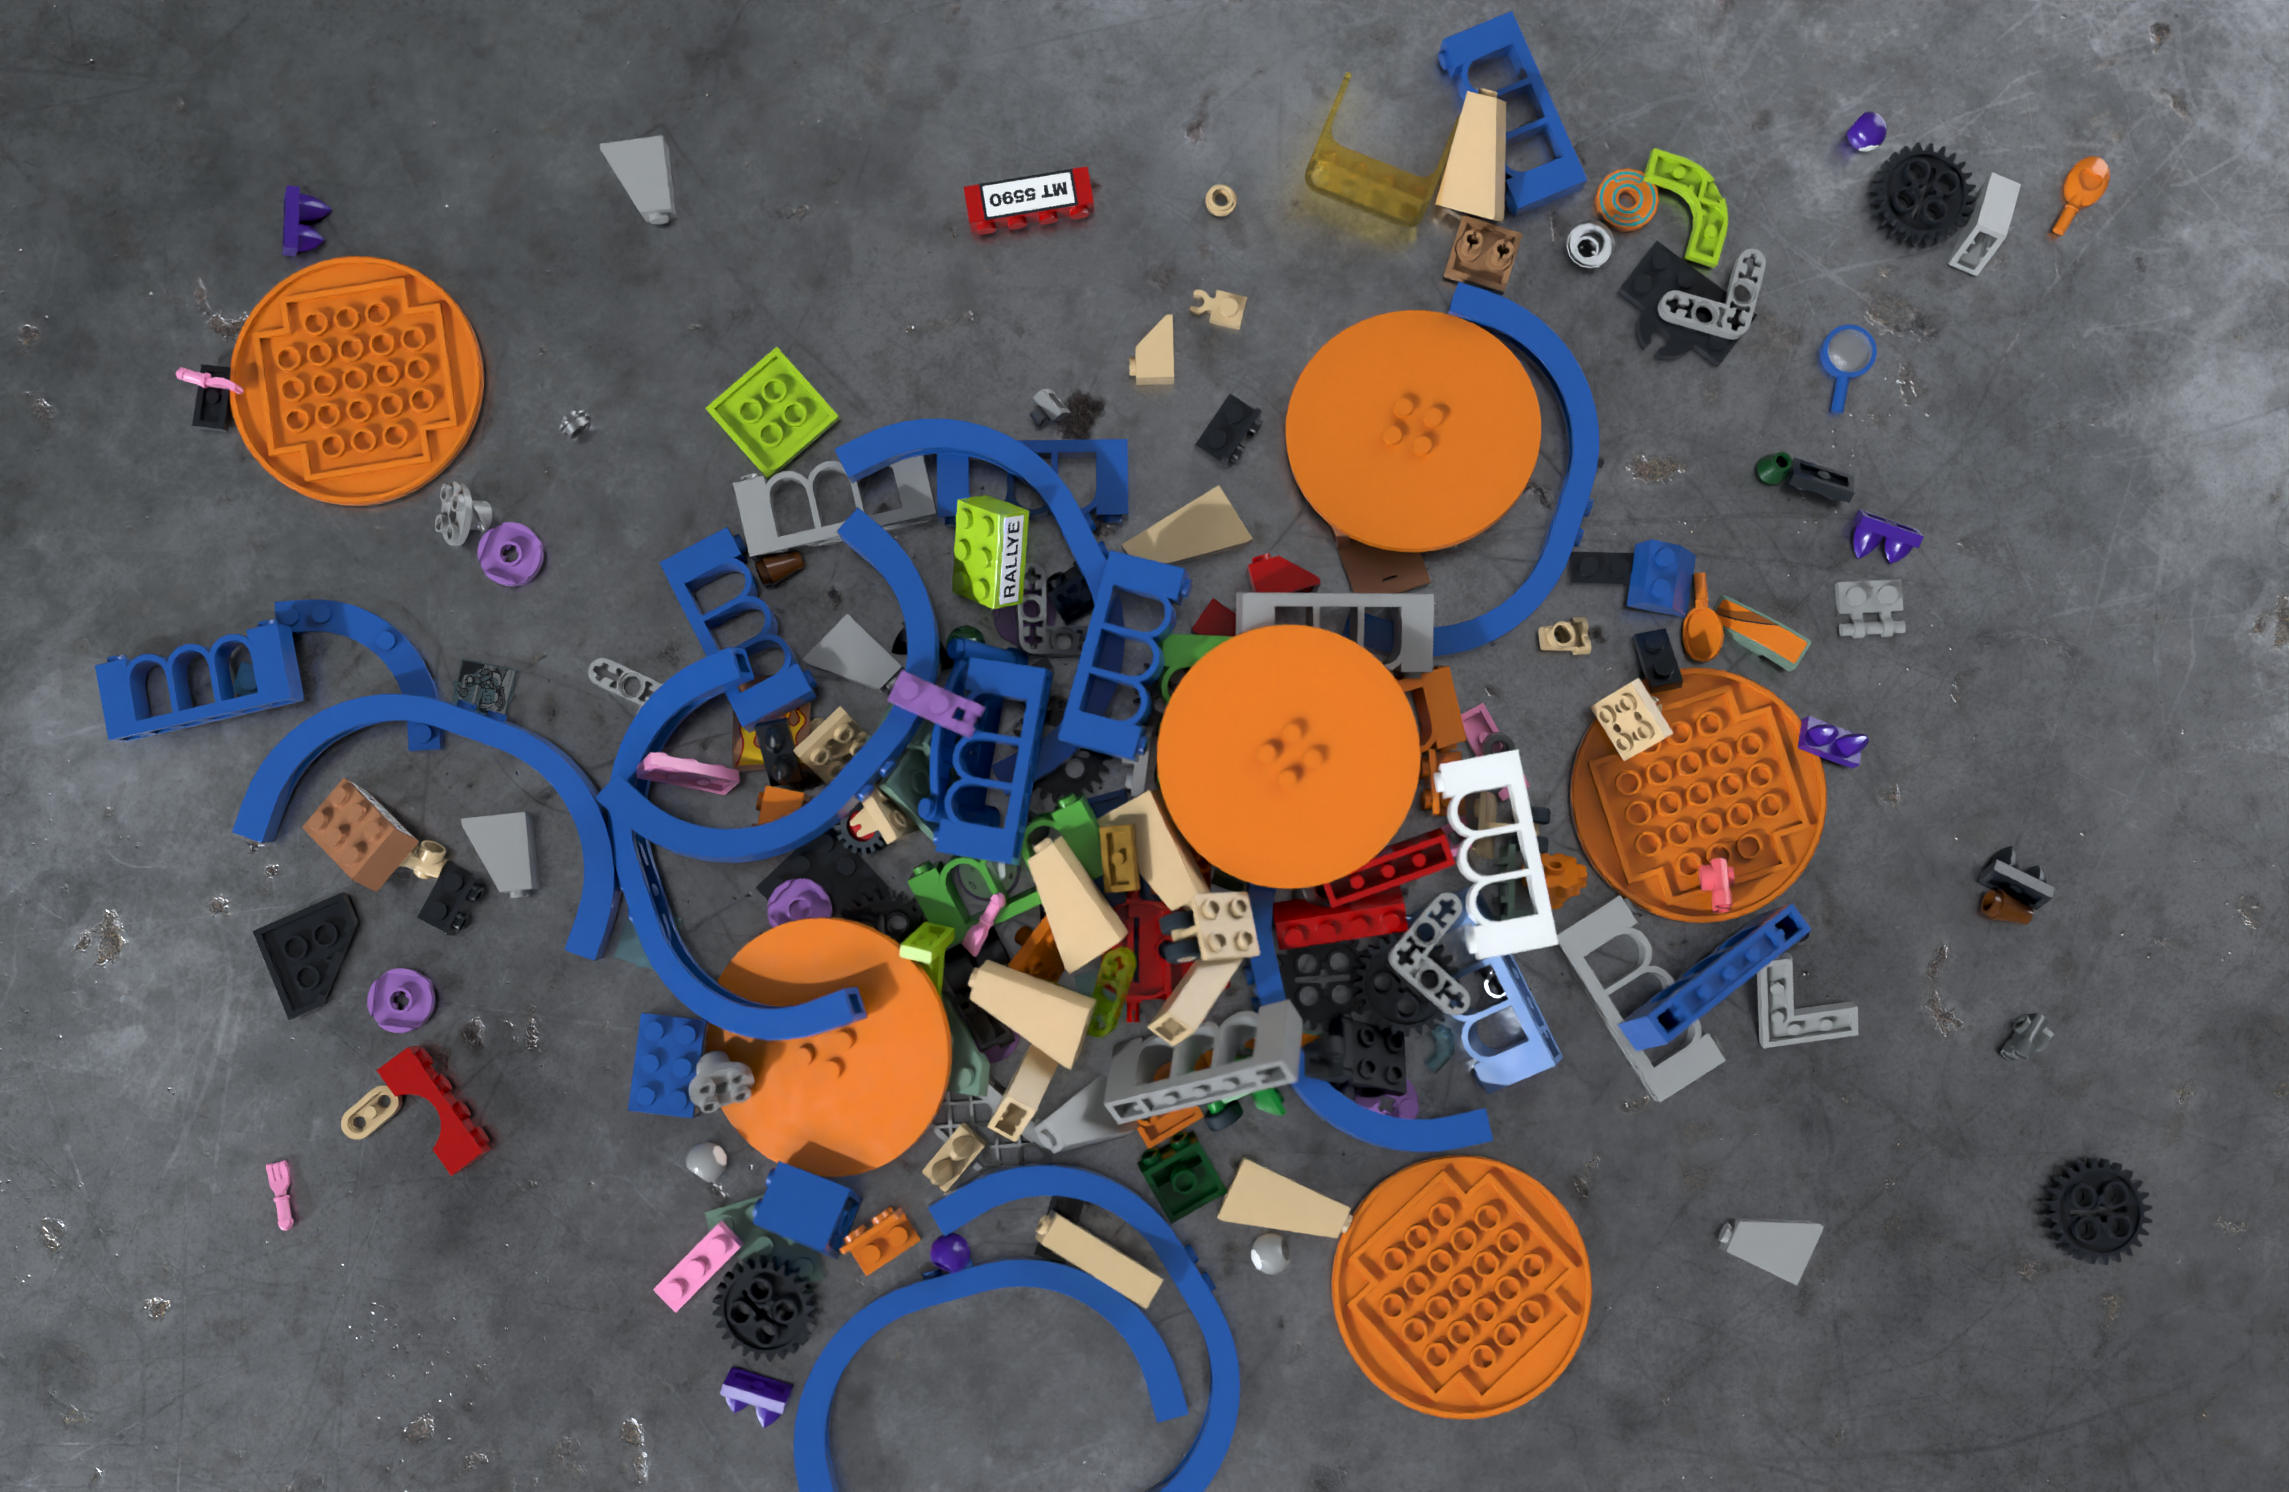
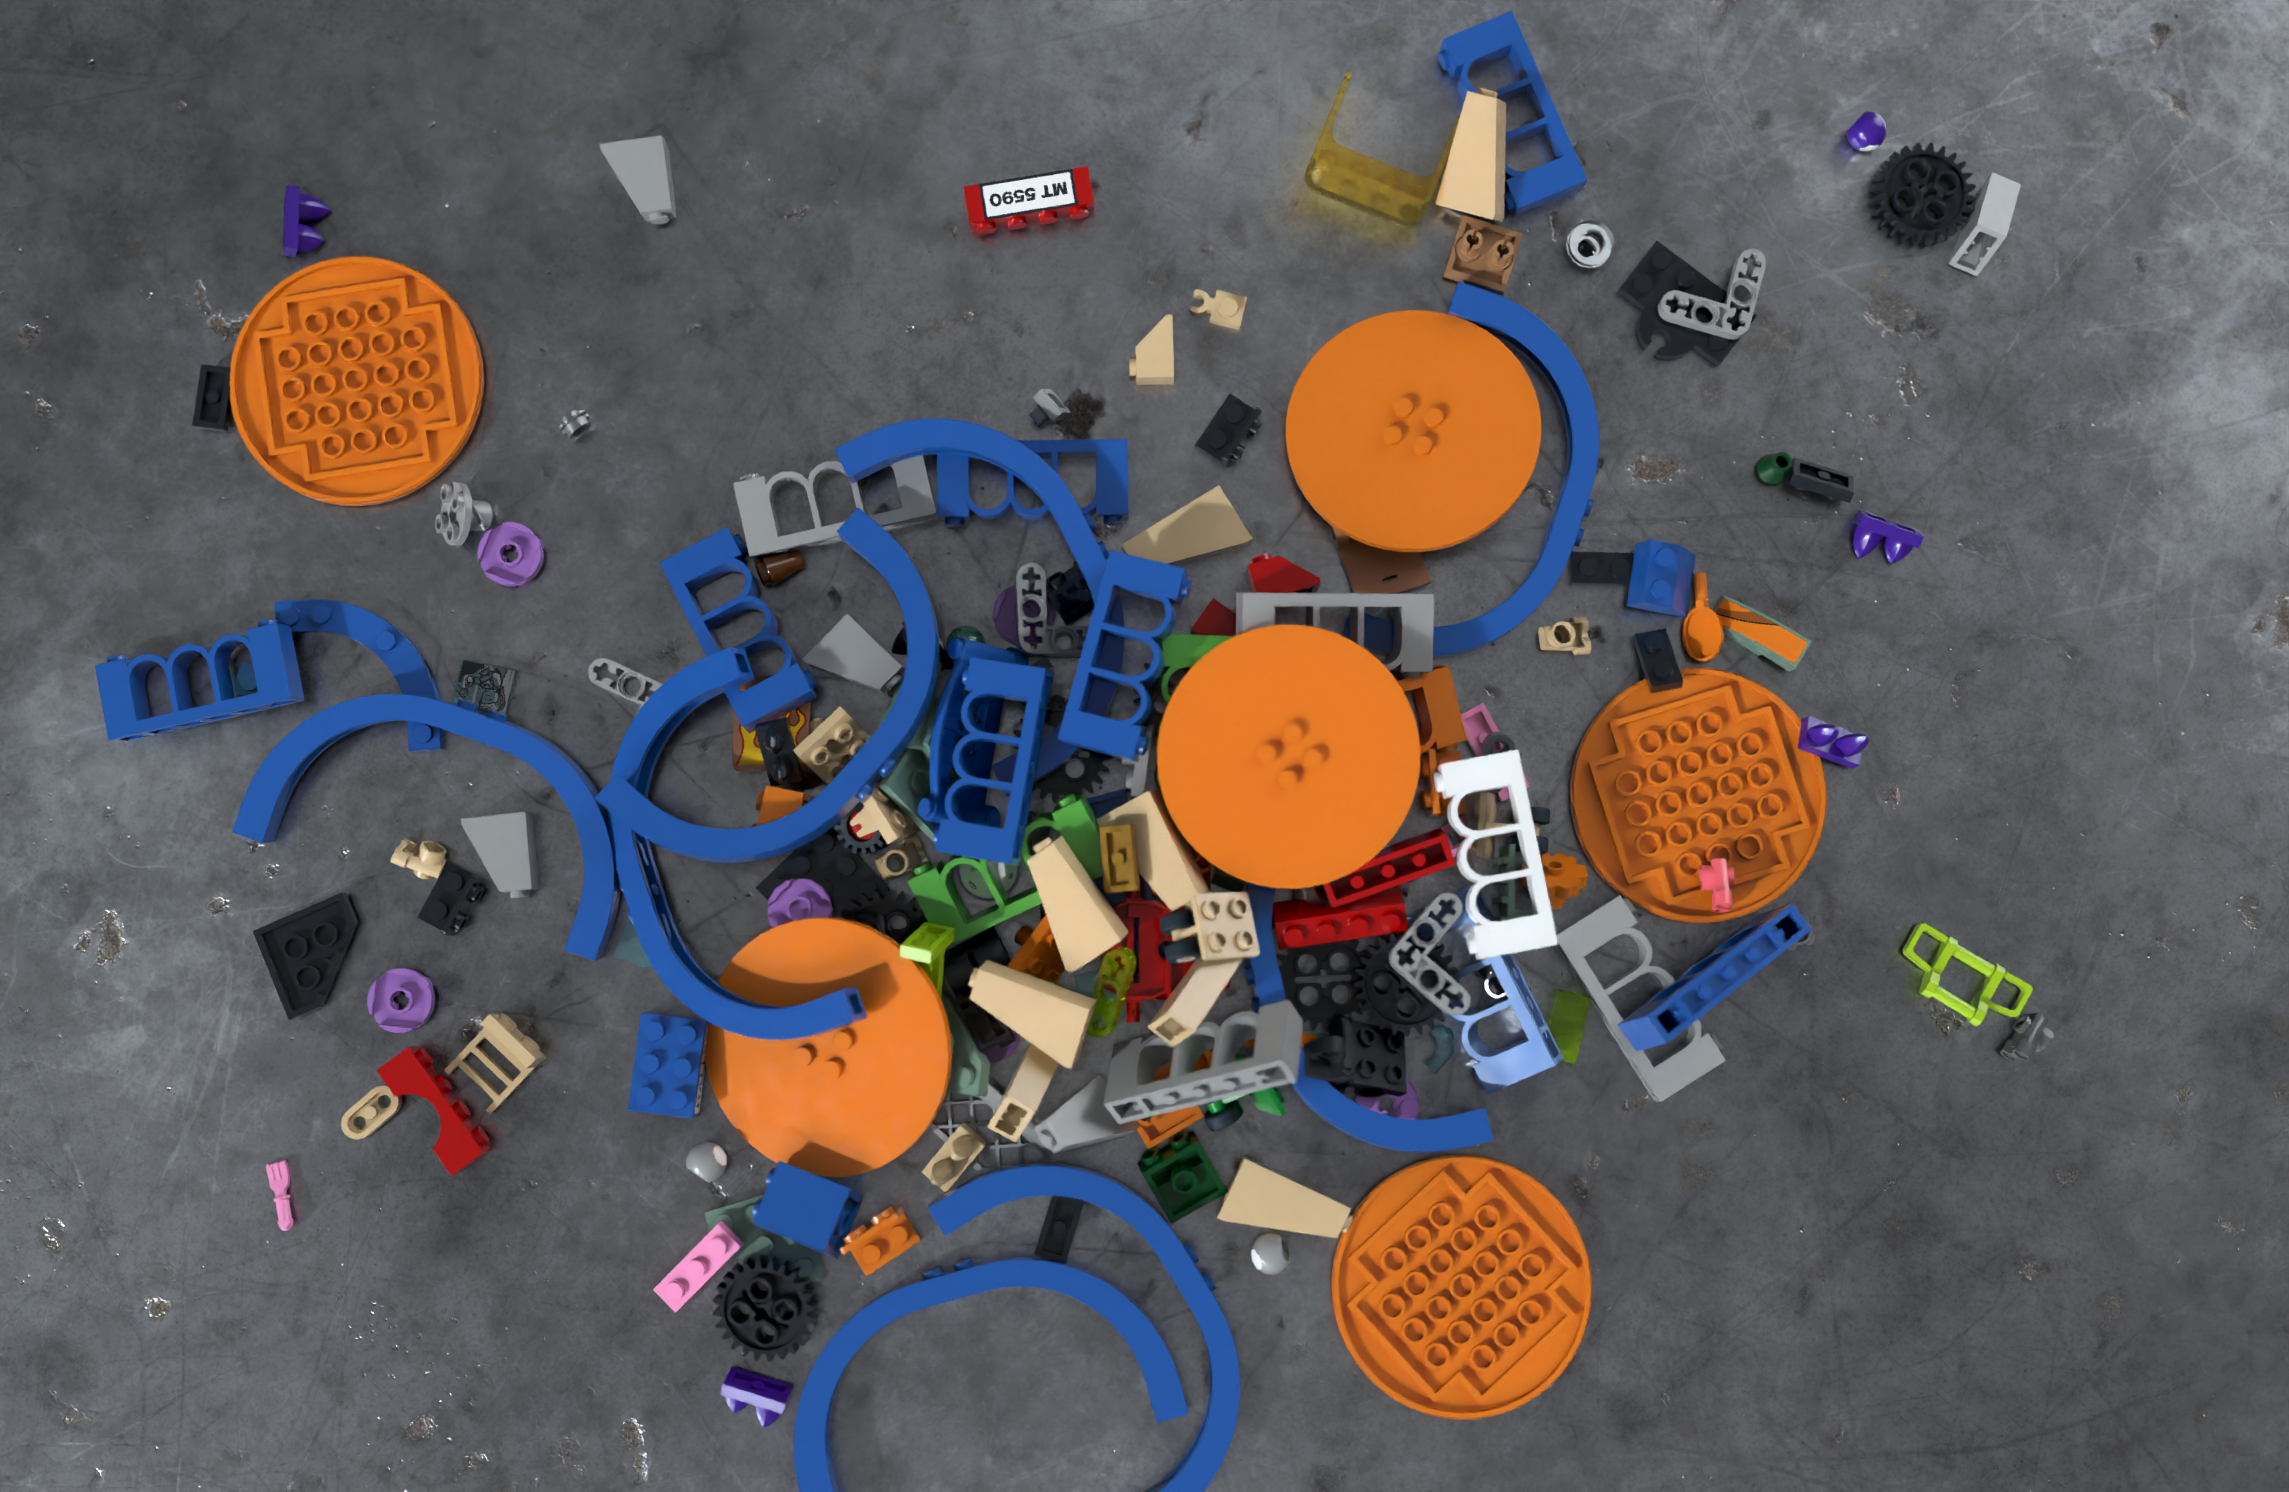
(206, 380): bright pink piece -> none
(360, 834): nougat brick -> none
(516, 1047): none -> tan plate
(688, 773): bright pink plate -> none
(720, 1082): light grey plate -> none
(772, 413): lime plate -> none
(908, 856): none -> tan plate
(935, 703): medium lavender plate -> none
(950, 1252): dark purple piece -> none
(978, 933): bright pink piece -> none
(990, 551): lime brick -> none
(1098, 1258): tan slope -> none
(1221, 191): tan plate -> none
(1568, 1022): none -> clear neon green slope
(1620, 217): orange tile -> none
(1636, 716): tan plate -> none
(1702, 195): lime plate -> none
(1772, 1244): light grey slope -> none
(1783, 1024): light grey plate -> none
(1847, 355): piece -> none
(1870, 597): light grey plate -> none
(1981, 1002): none -> lime bar
(2004, 907): reddish brown cone -> none
(2027, 886): black tile -> none
(2082, 188): orange piece -> none
(2099, 1241): black gear -> none

